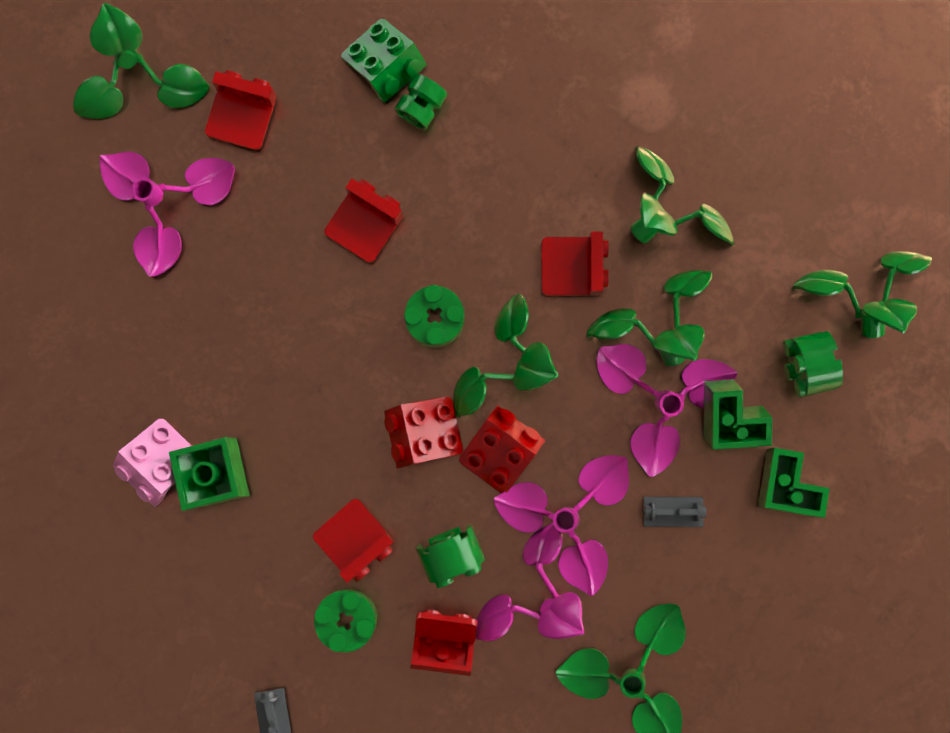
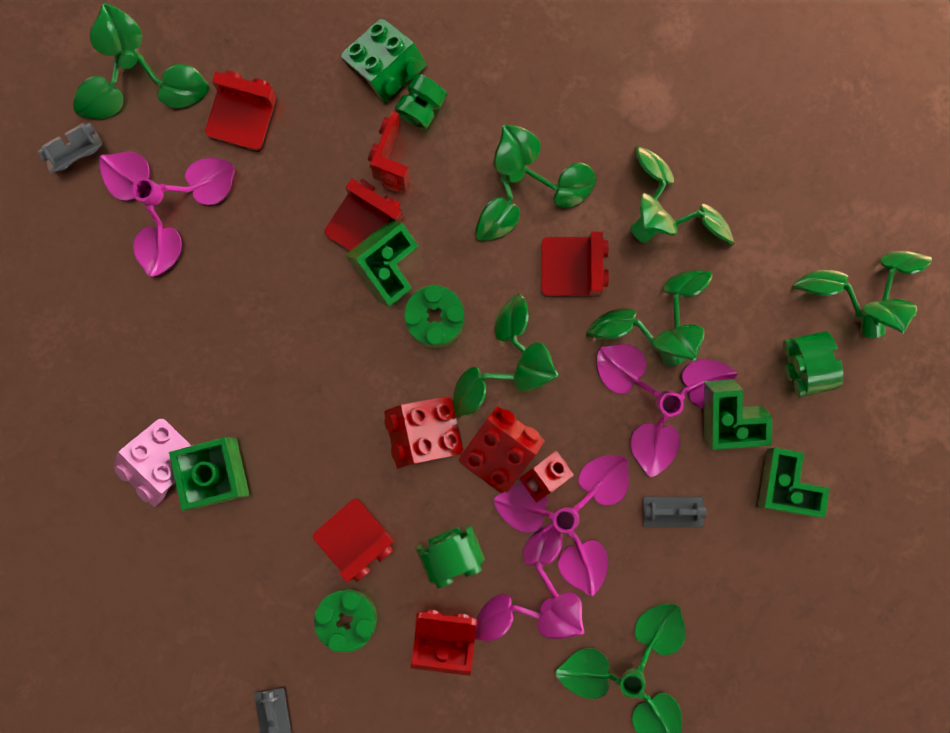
(83, 142): none -> dark grey hinge
(377, 260): none -> green brick
(390, 173): none -> red bracket
(515, 151): none -> green plant
(546, 476): none -> red brick

